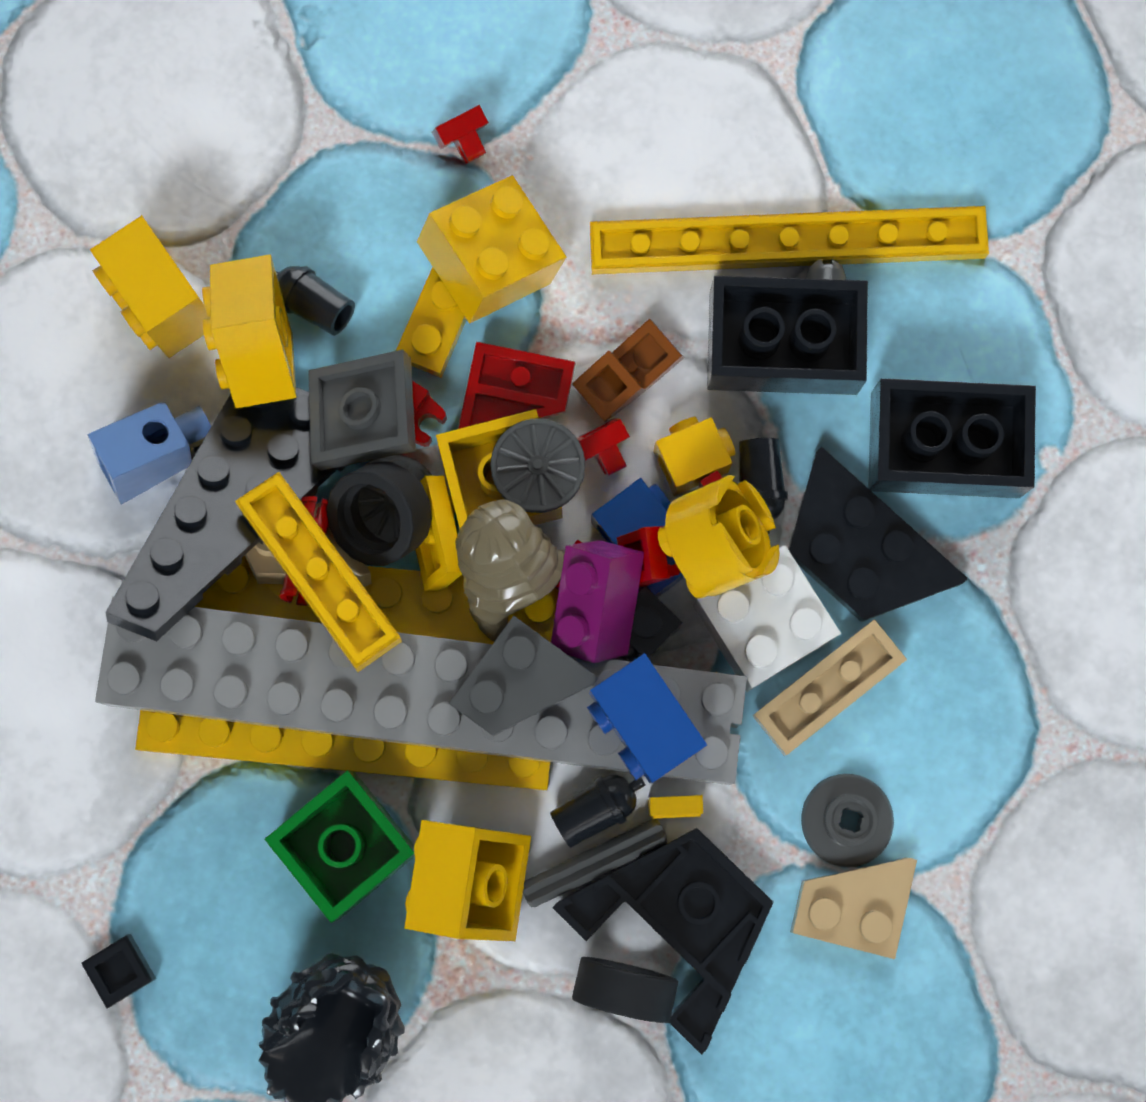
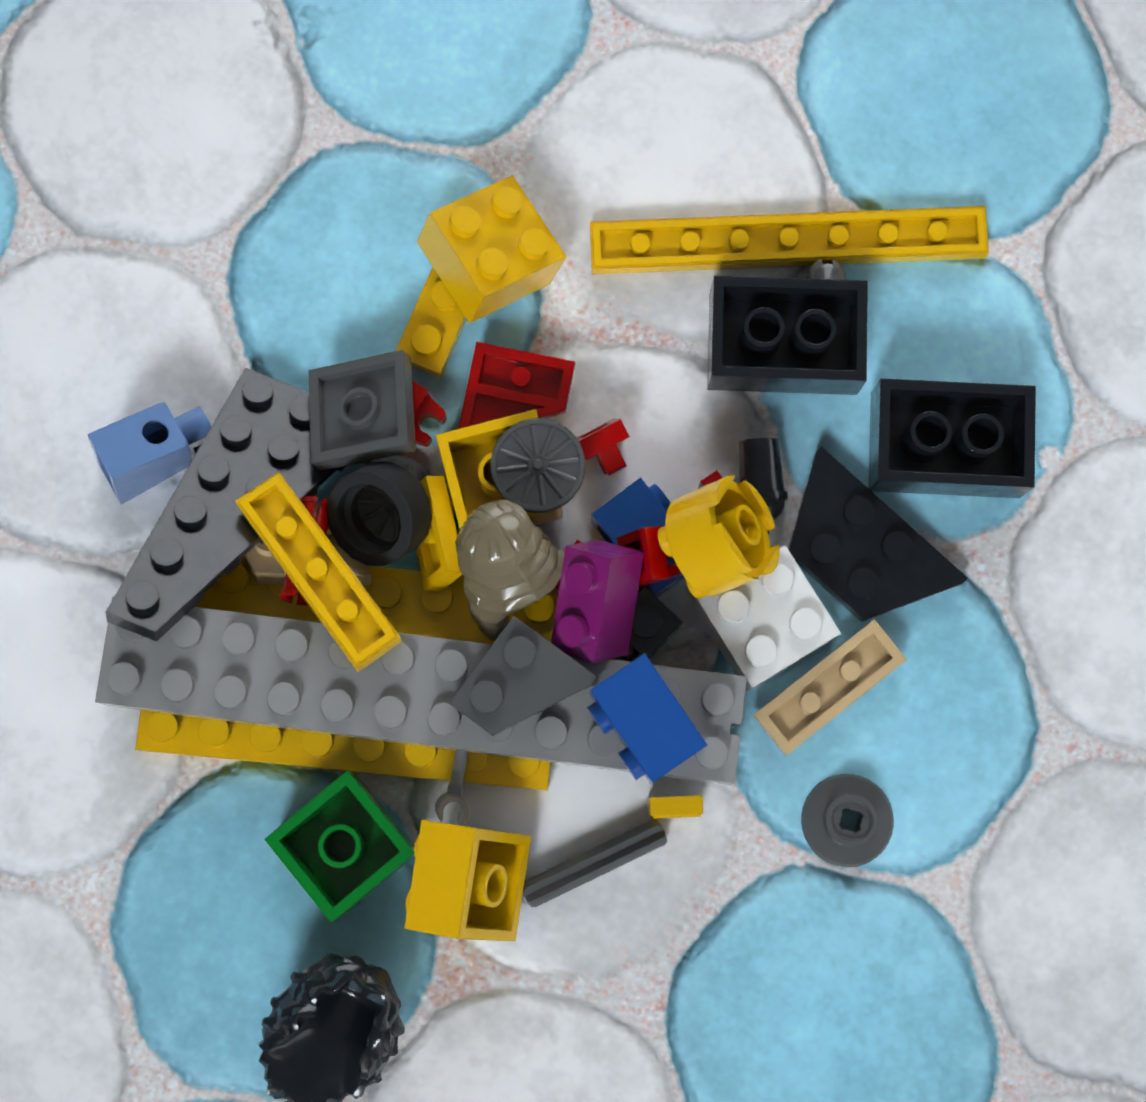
(118, 971): black tile -> none
(149, 288): yellow brick -> none
(249, 331): yellow brick -> none
(314, 299): black piece -> none
(455, 789): none -> light grey hand
(463, 134): red tile -> none
(596, 808): black piece -> none
(625, 990): black tyre -> none
(628, 370): dark orange slope -> none
(693, 453): yellow brick -> none
(696, 906): black wing -> none
(857, 907): tan wing -> none

